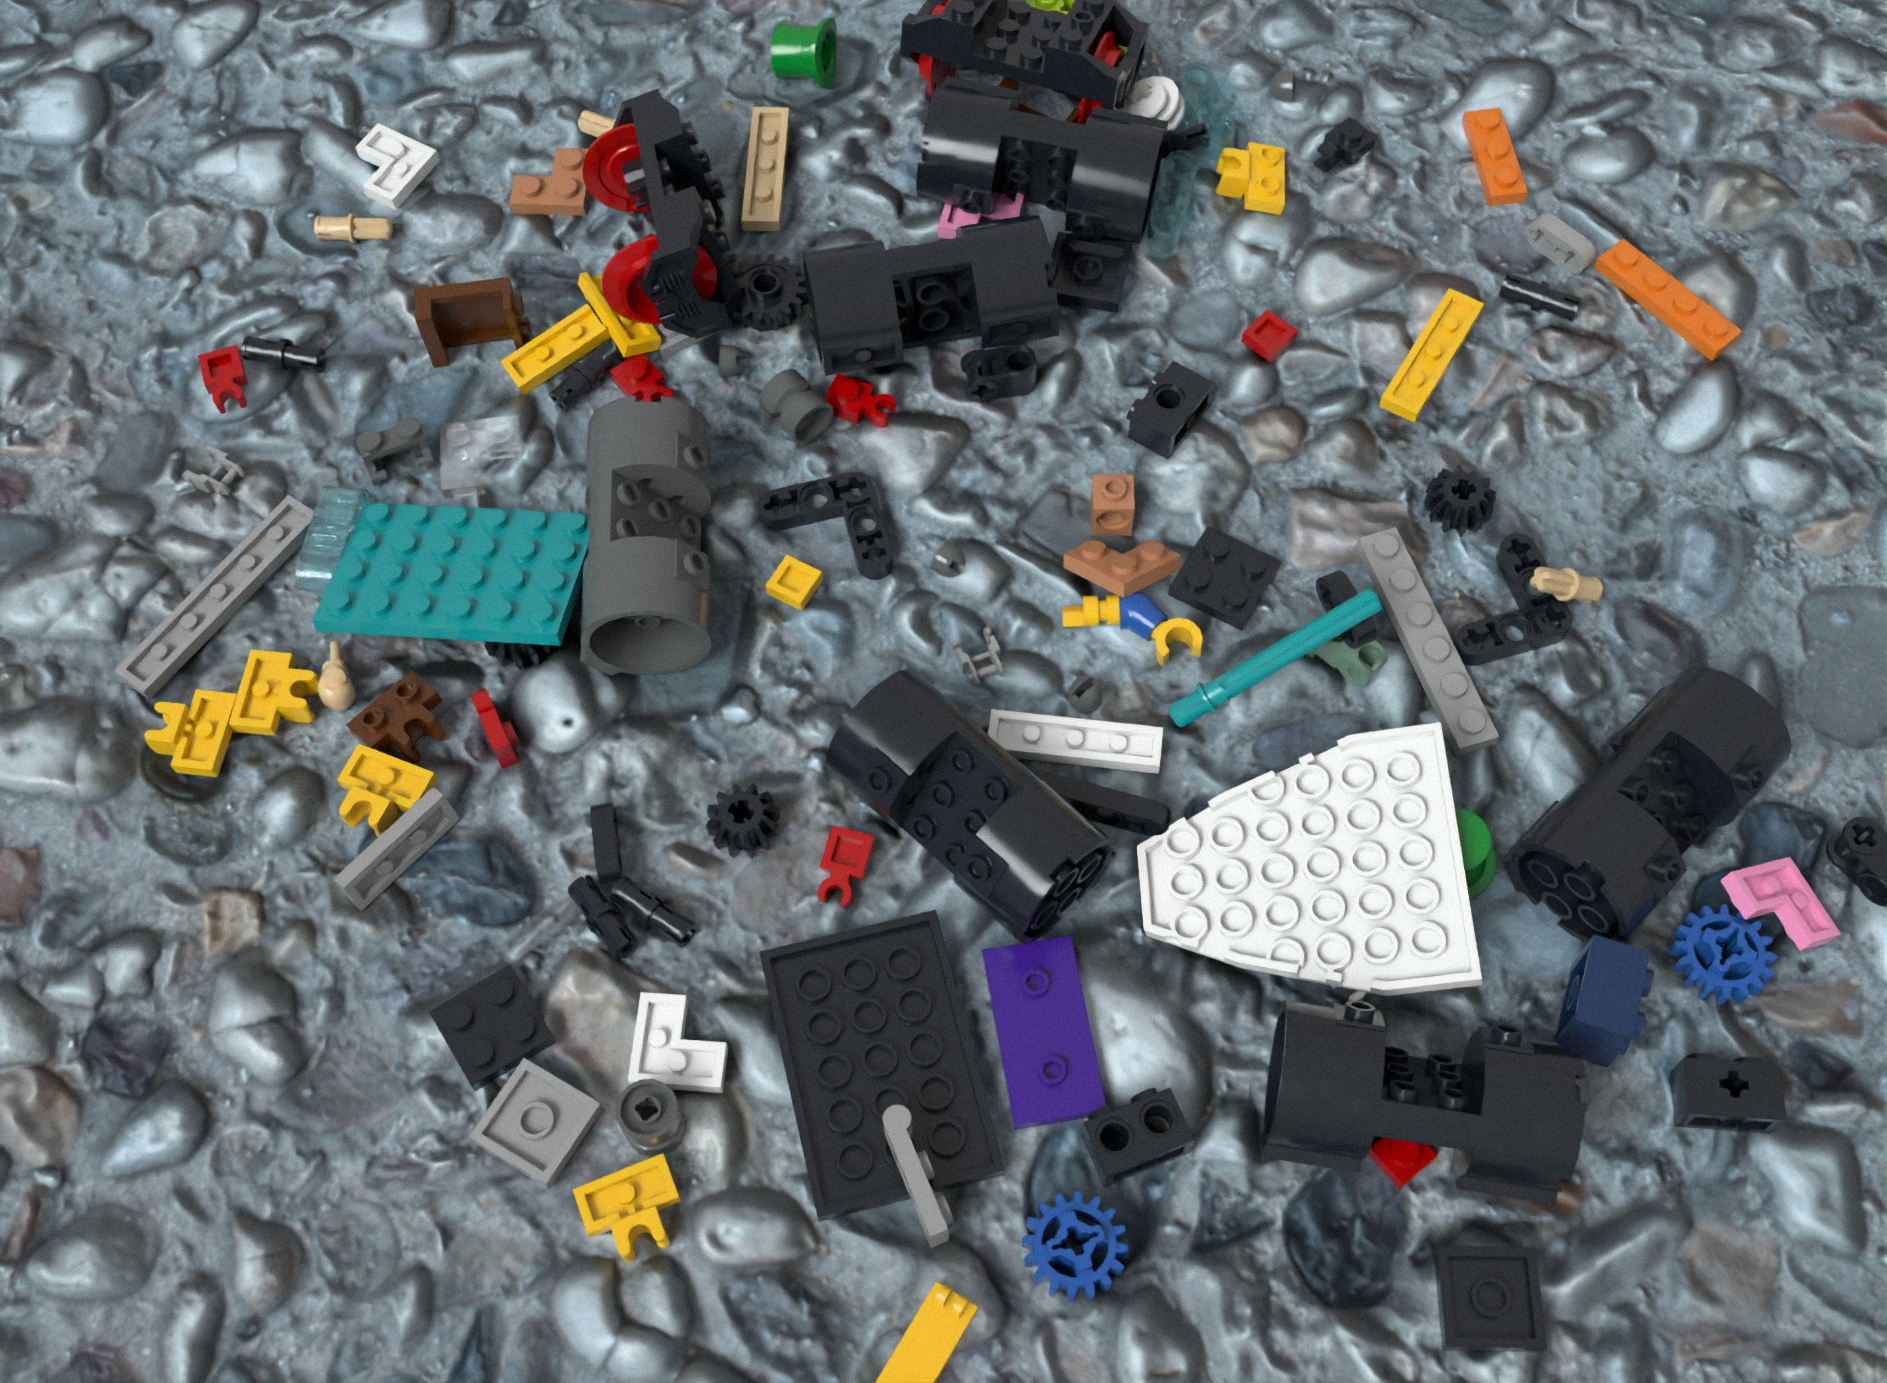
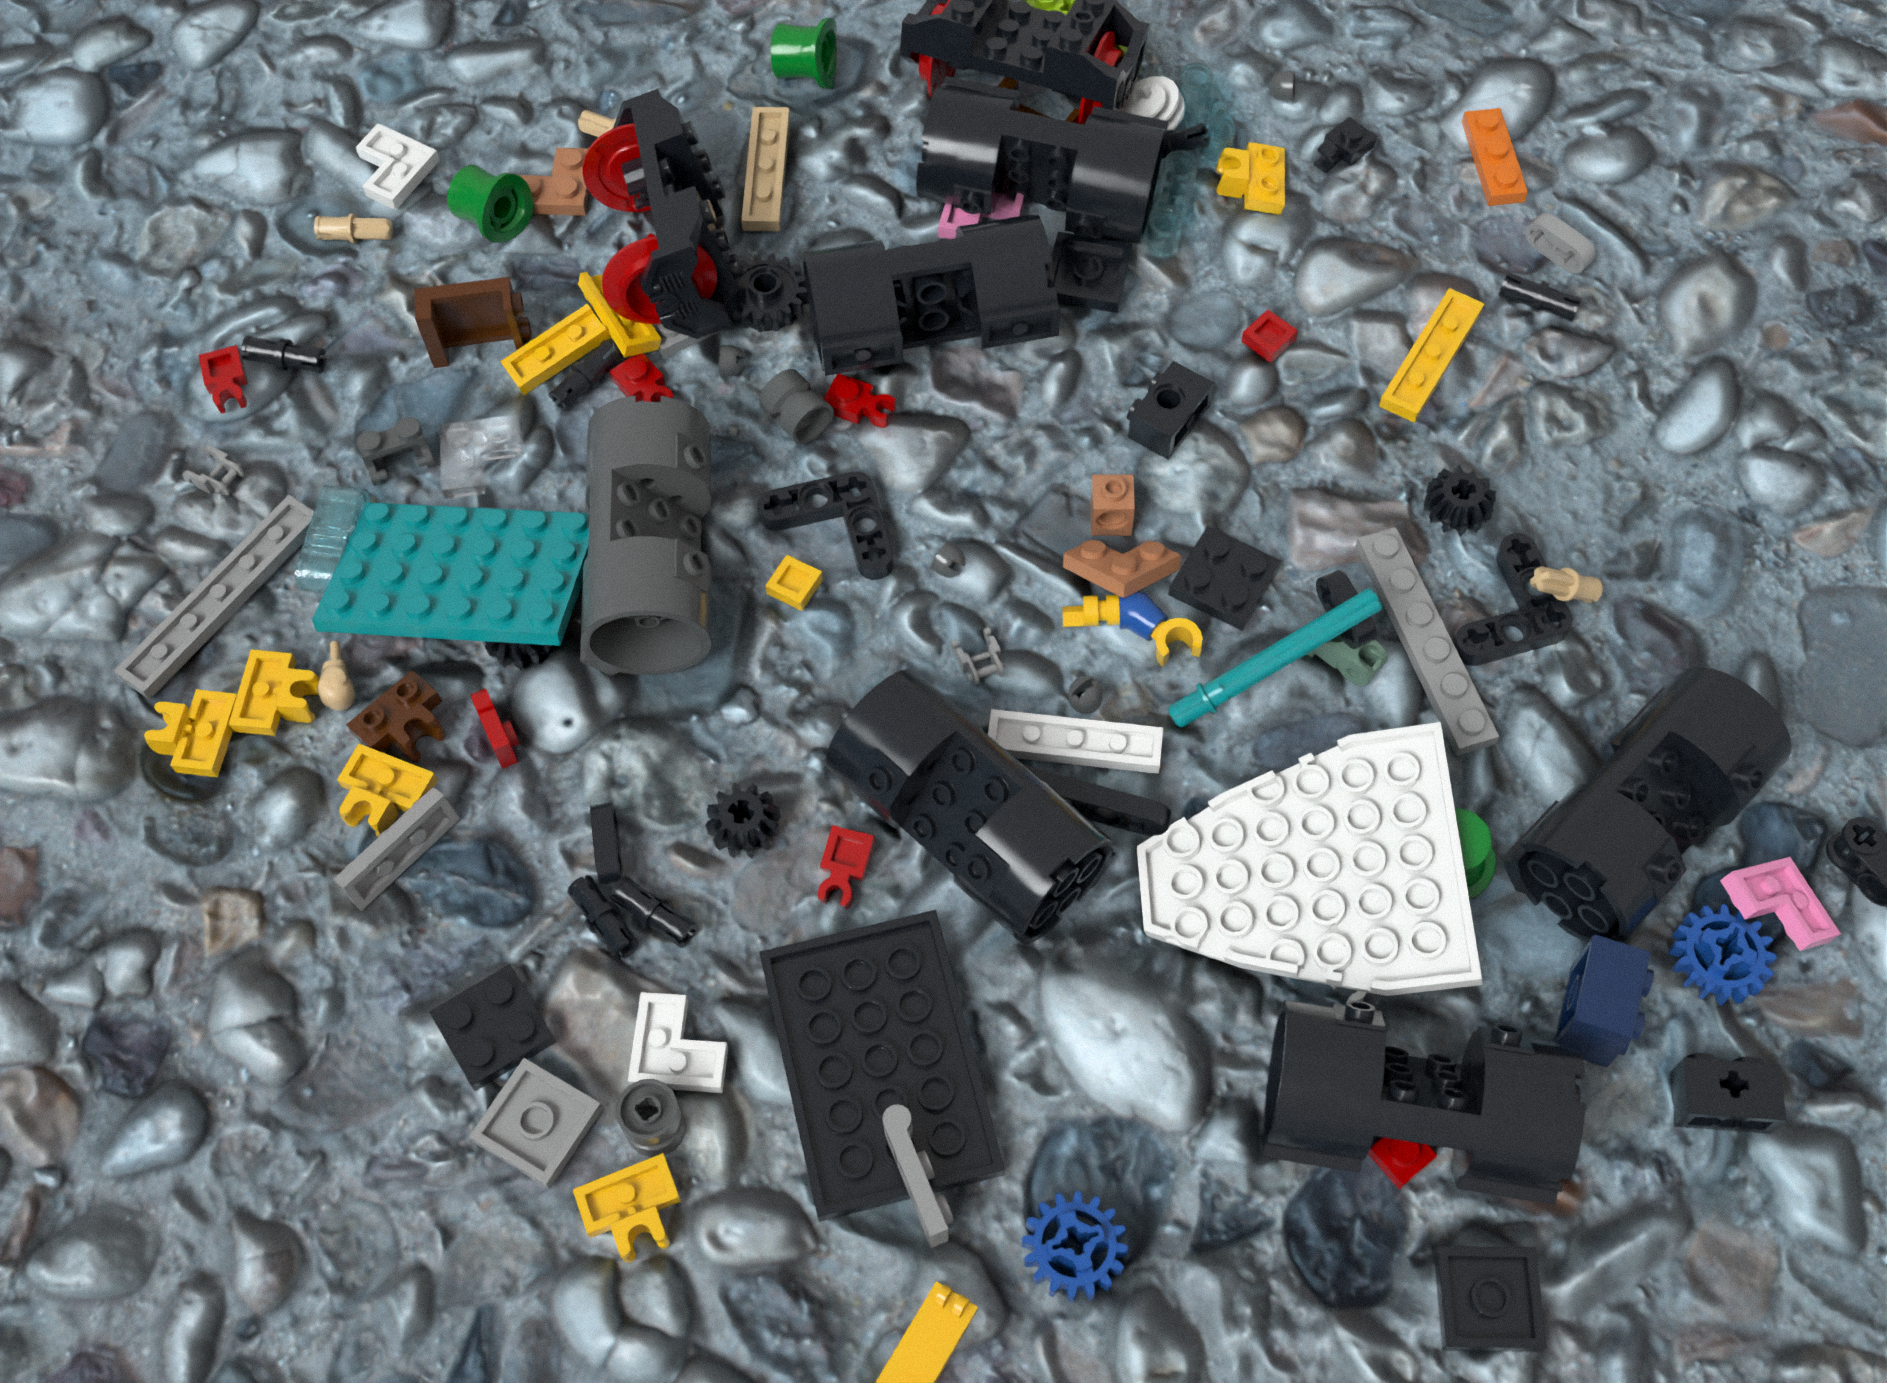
(496, 204): none -> green piece
(999, 372): black piece -> none
(1043, 1032): dark purple plate -> none
(1143, 1147): black brick -> none
(1668, 299): orange plate -> none

